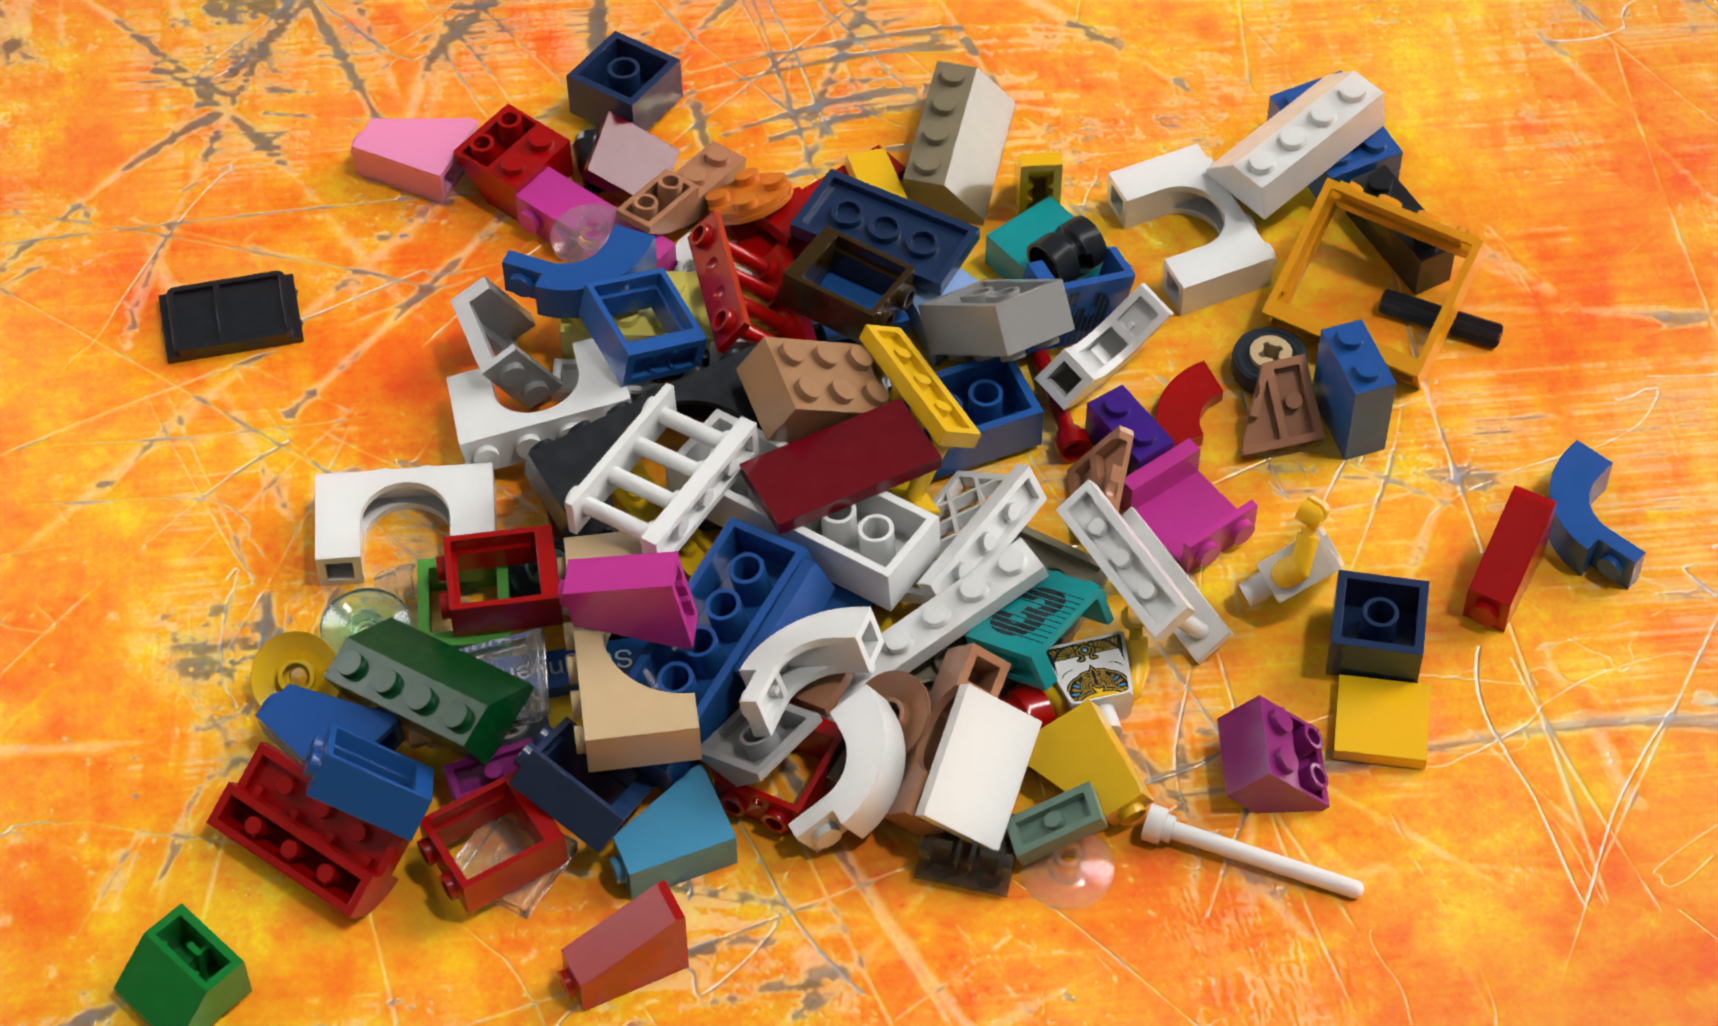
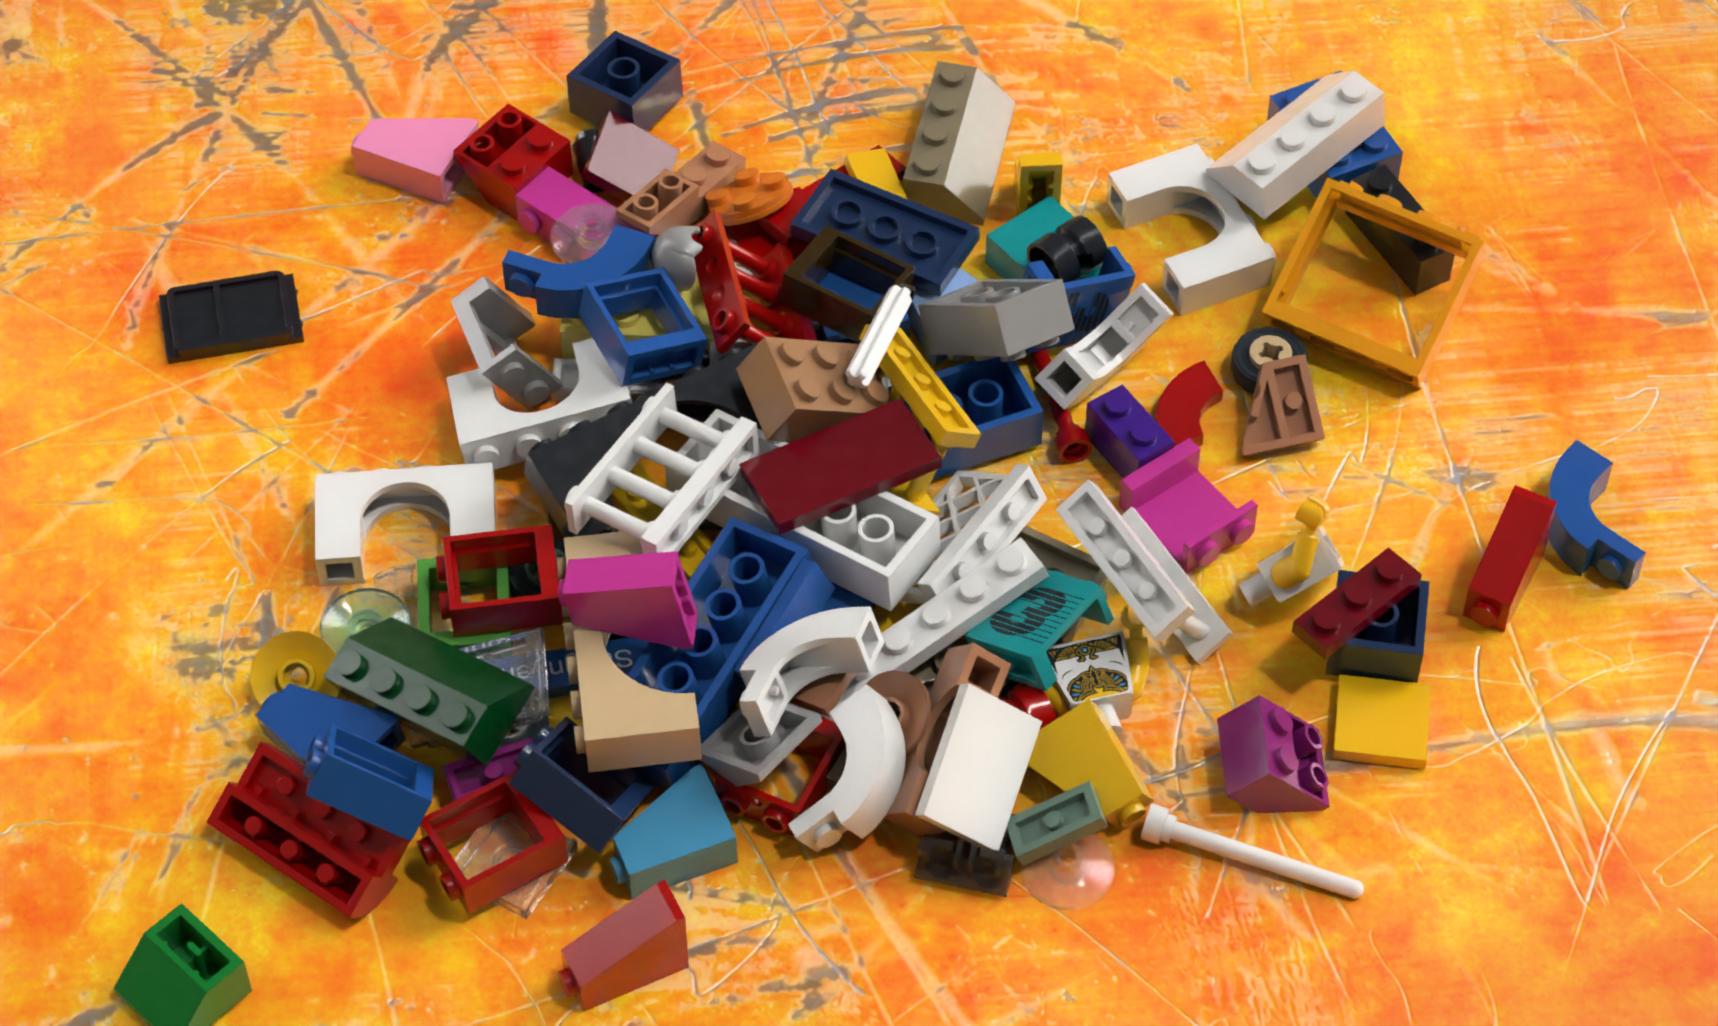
(675, 253): none -> light grey hair
(878, 336): none -> white axle
(1105, 465): nougat wing -> none
(1353, 389): brick -> none
(1356, 603): none -> dark red plate
(1425, 313): black axle -> none

